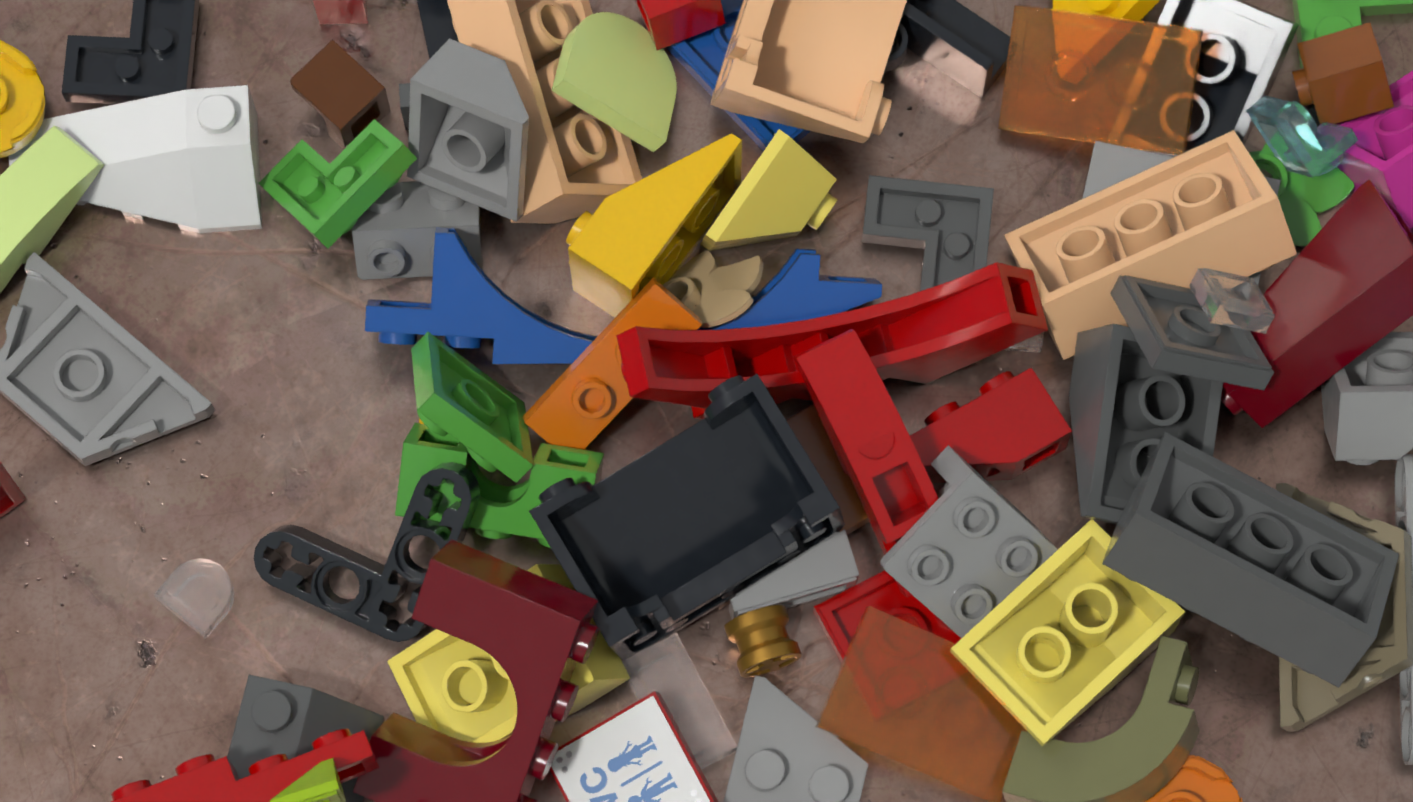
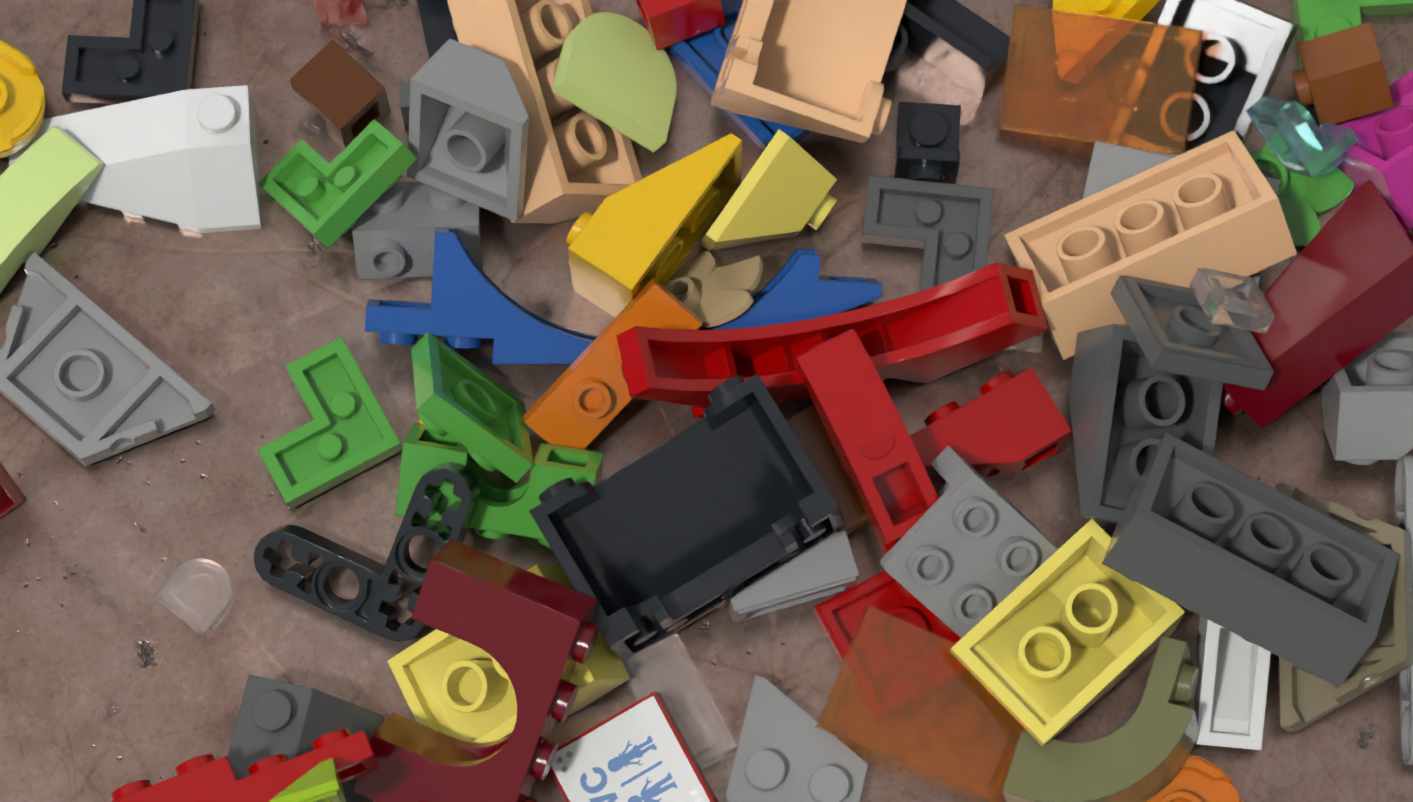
(345, 432): none -> bright green plate
(762, 641): pearl gold wheel -> none
(927, 142): none -> black bracket
(1230, 688): none -> white slope

